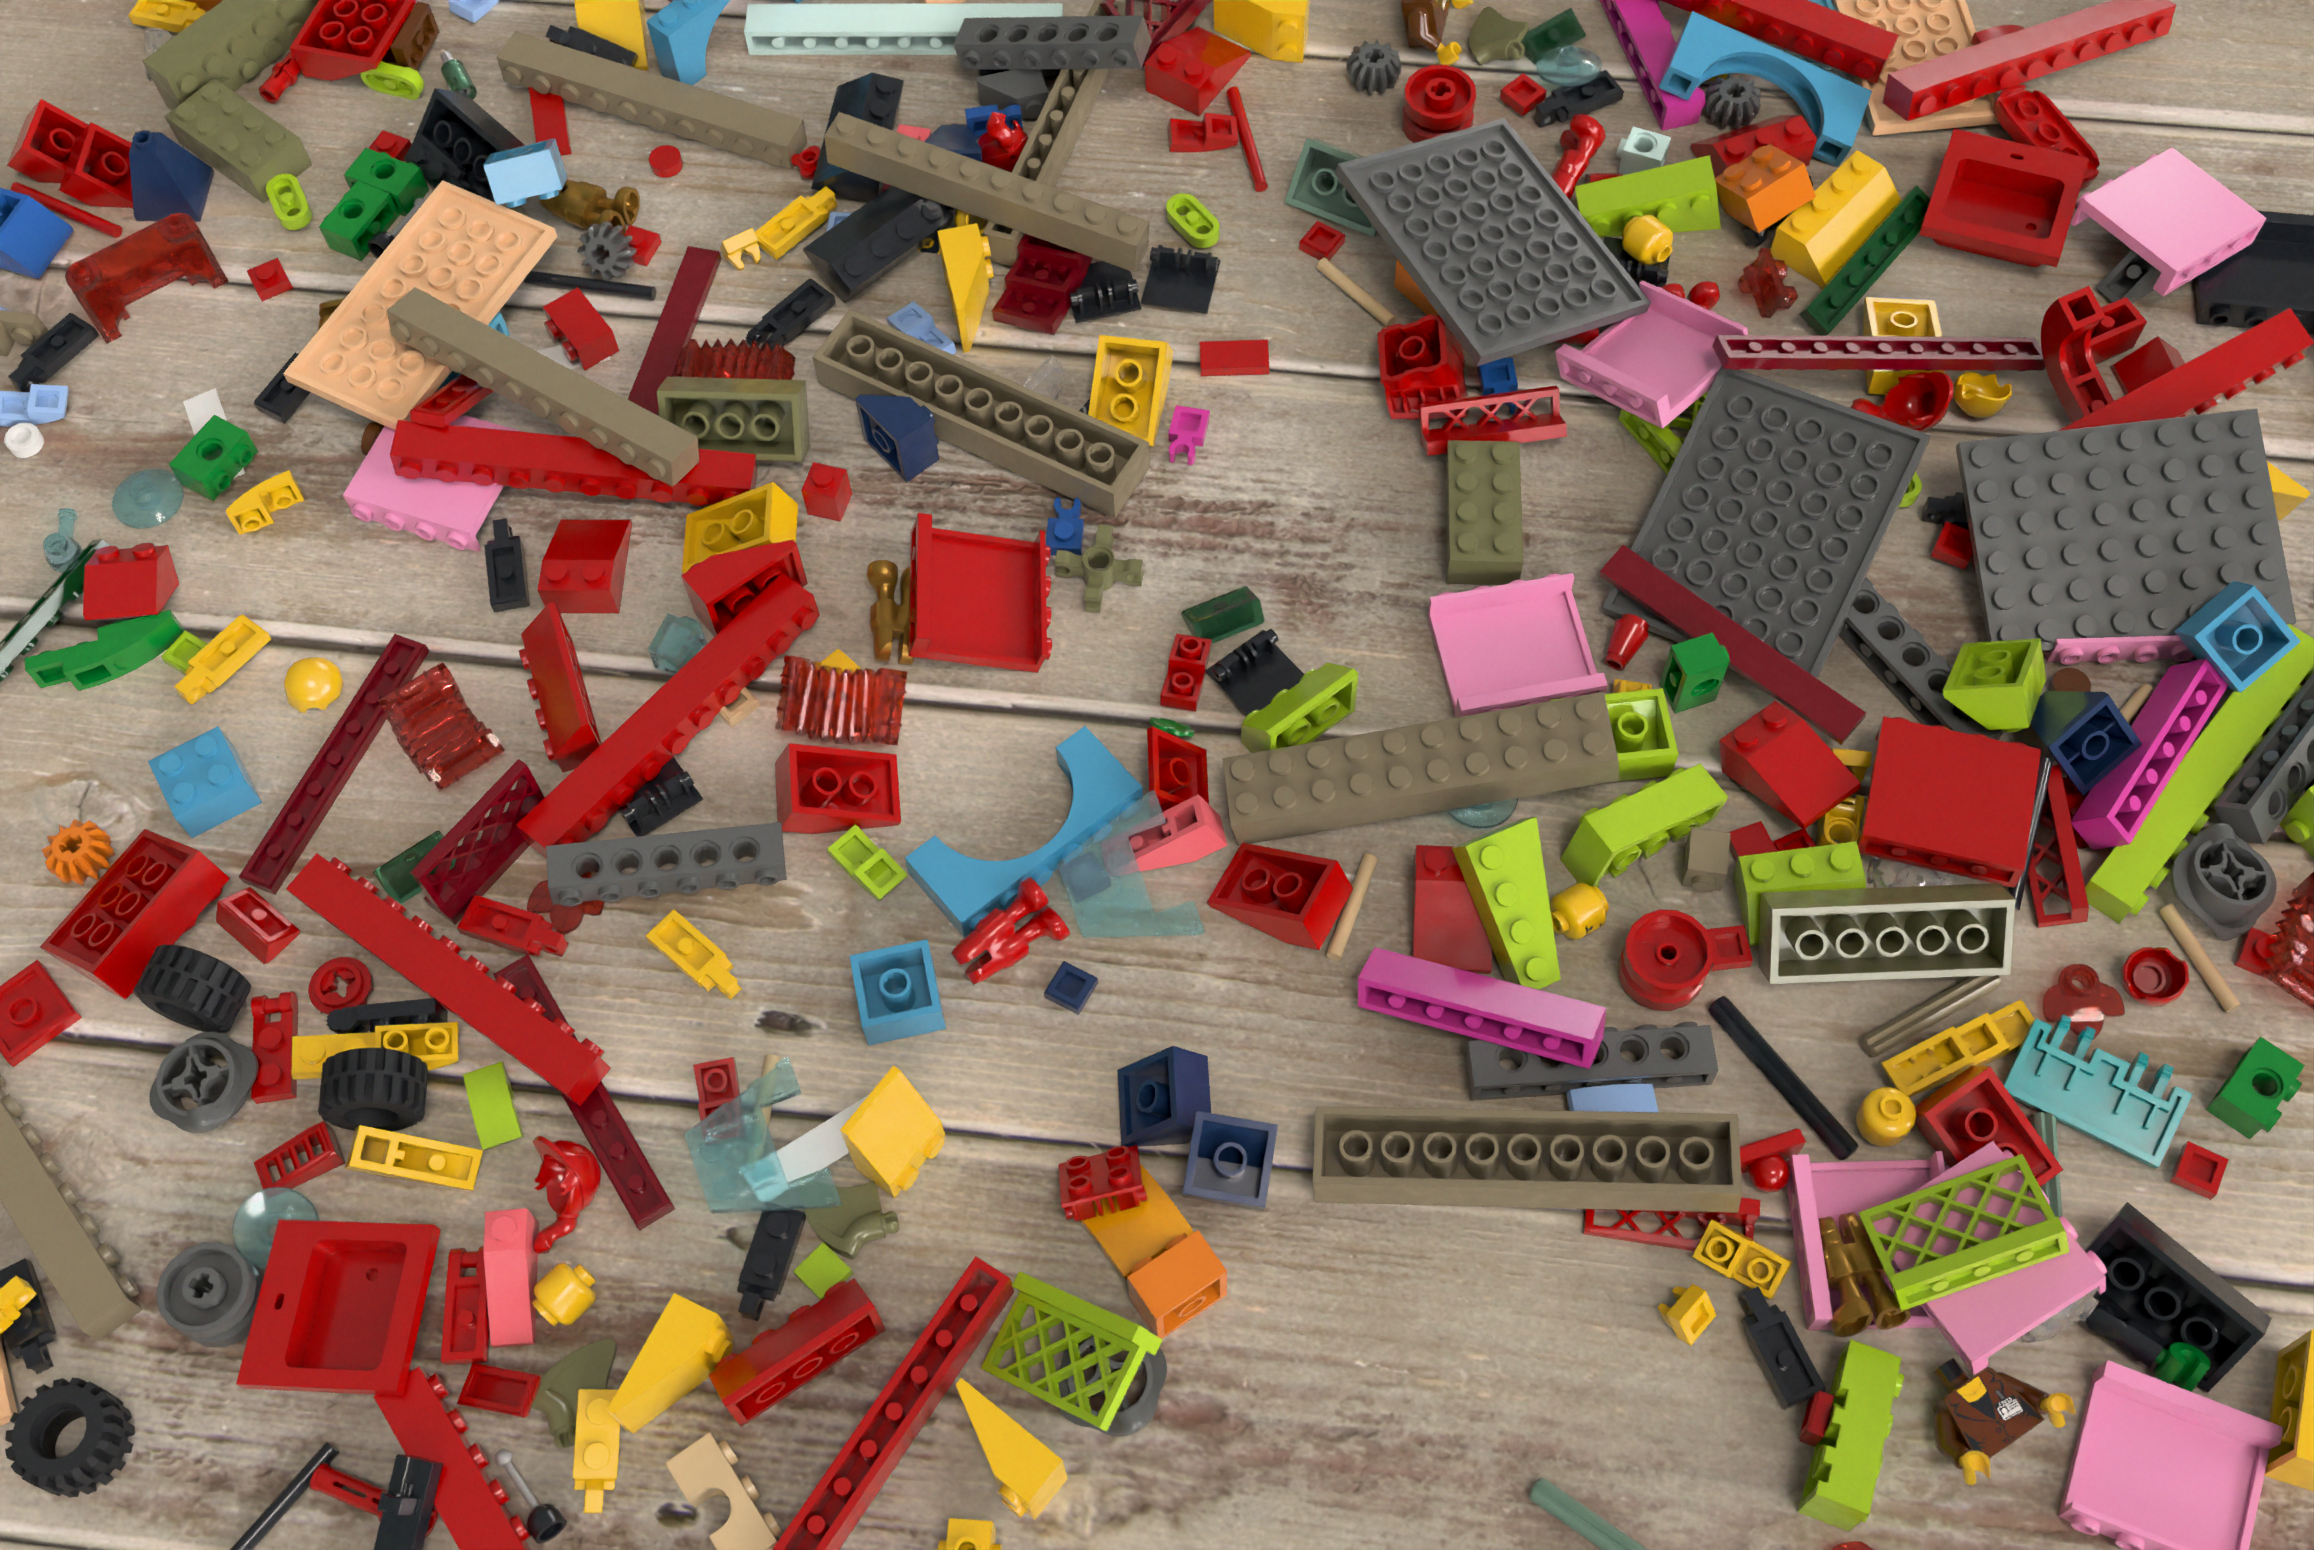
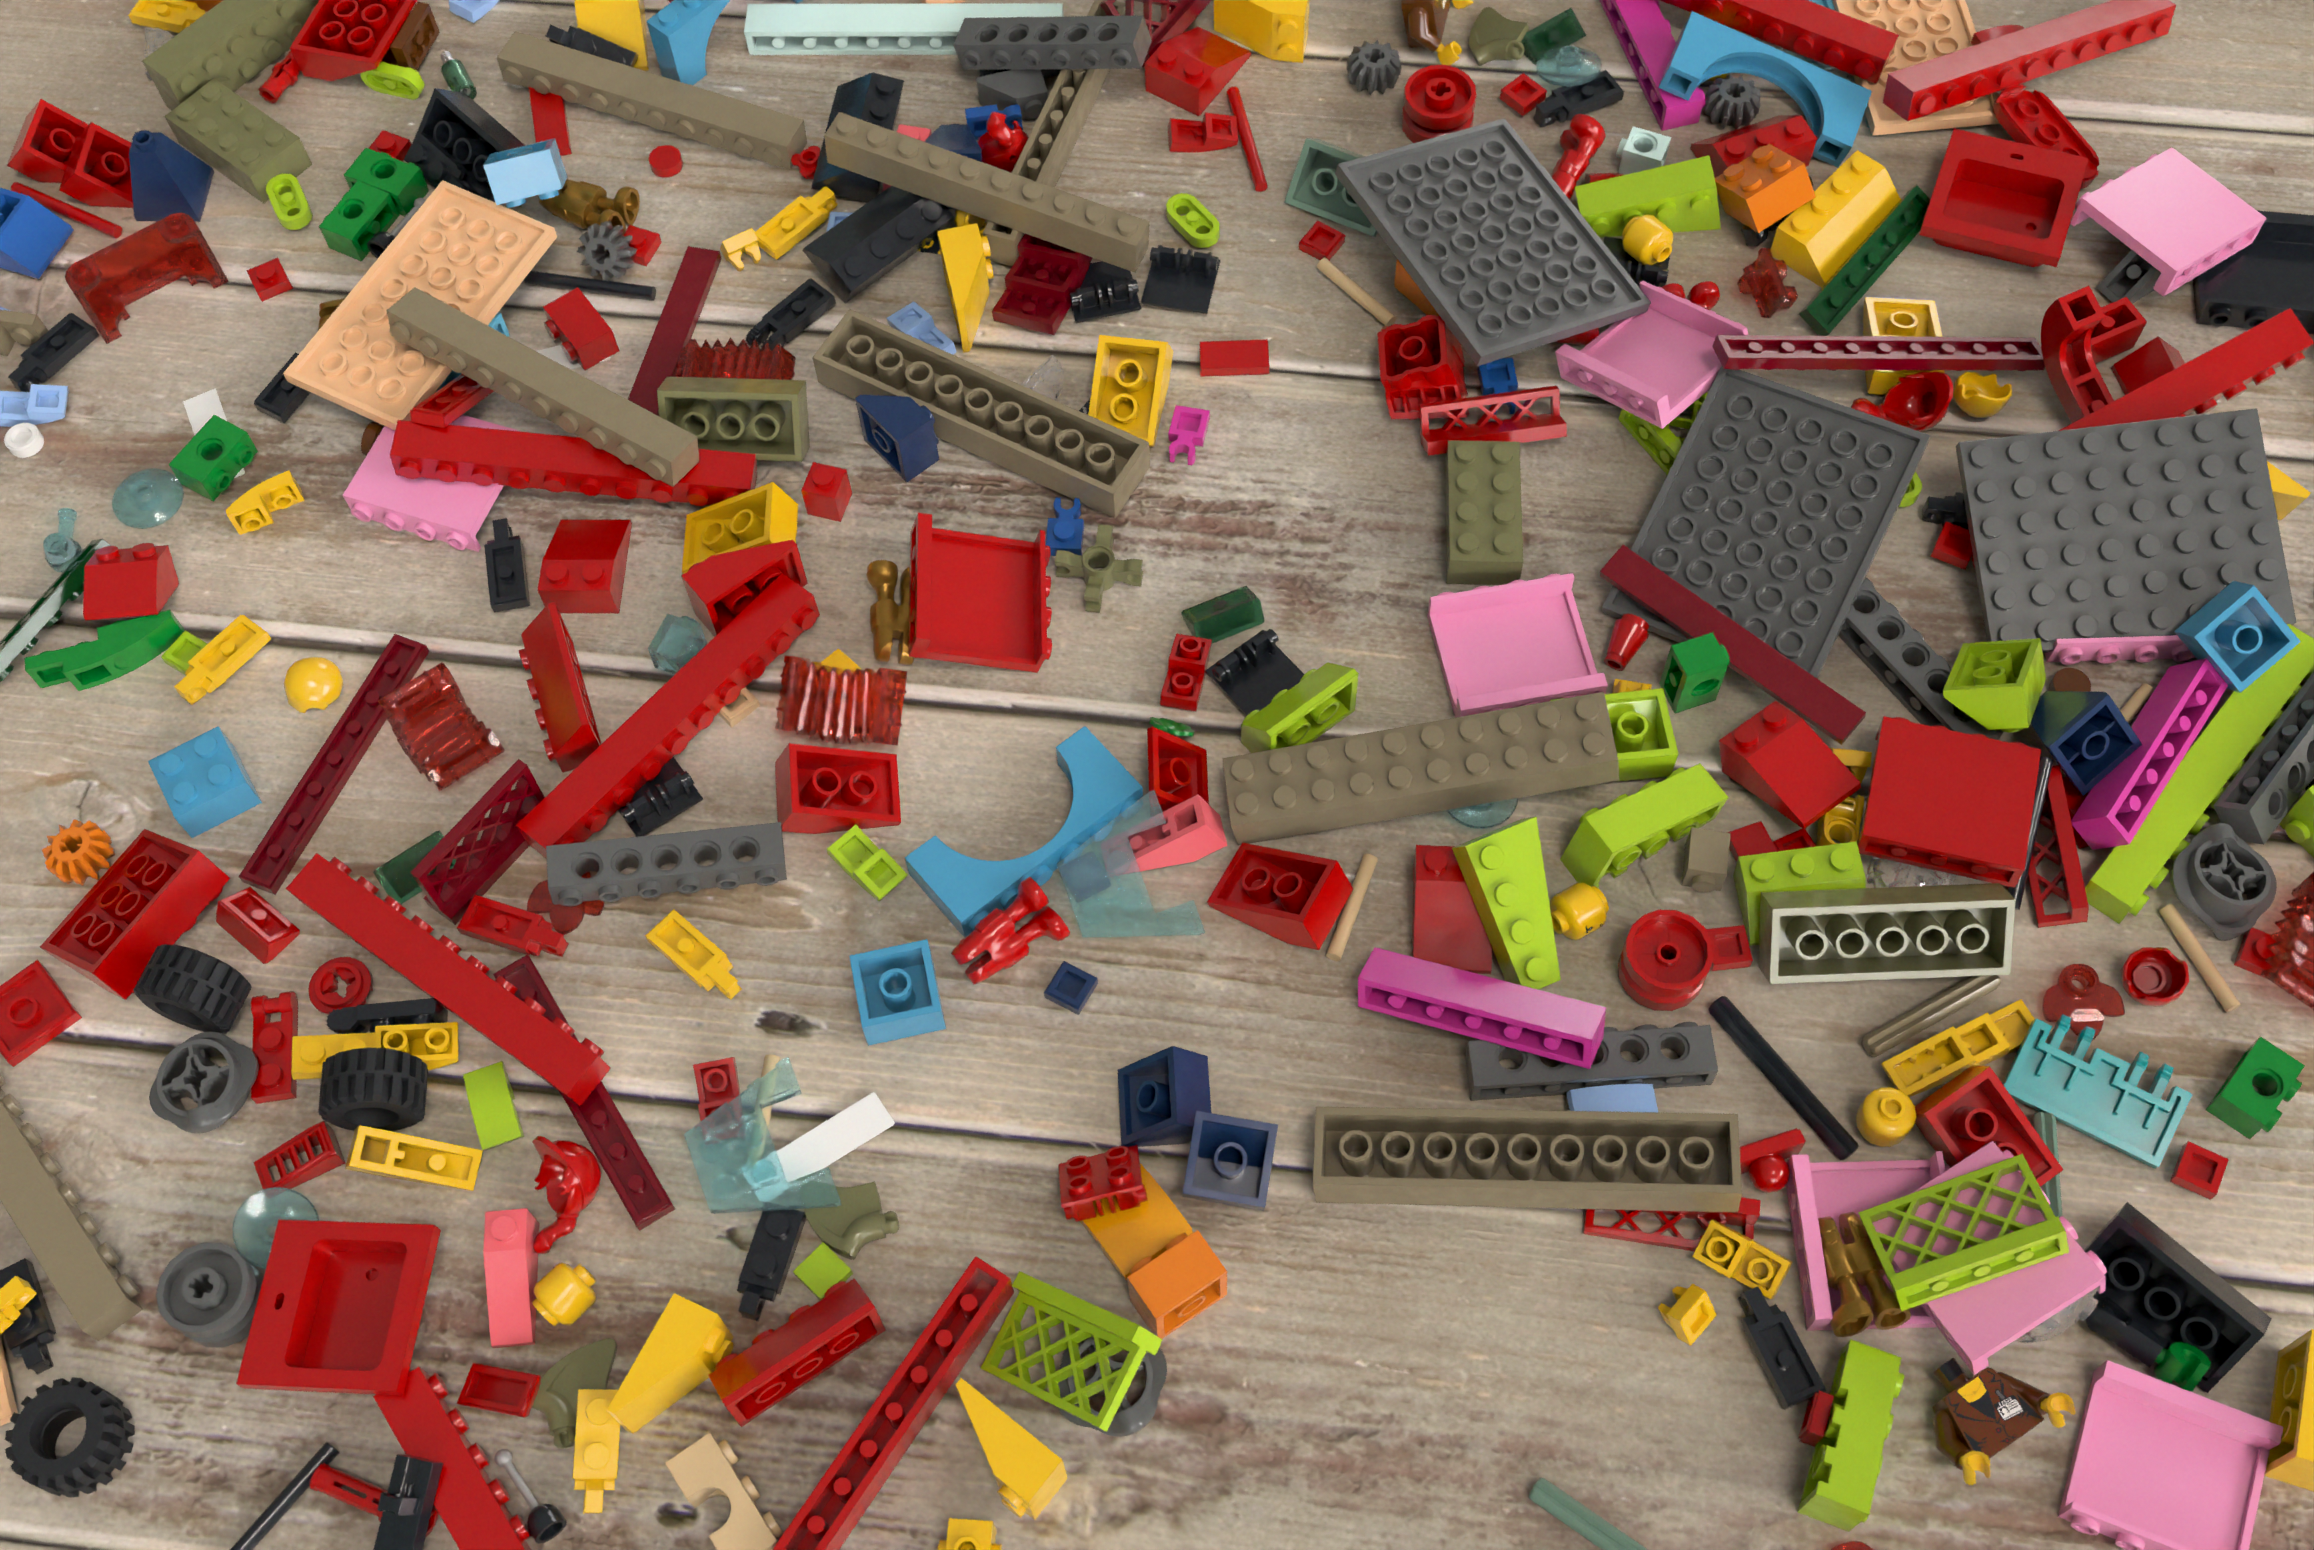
(465, 1310): red plate -> none
(893, 1134): yellow slope -> none

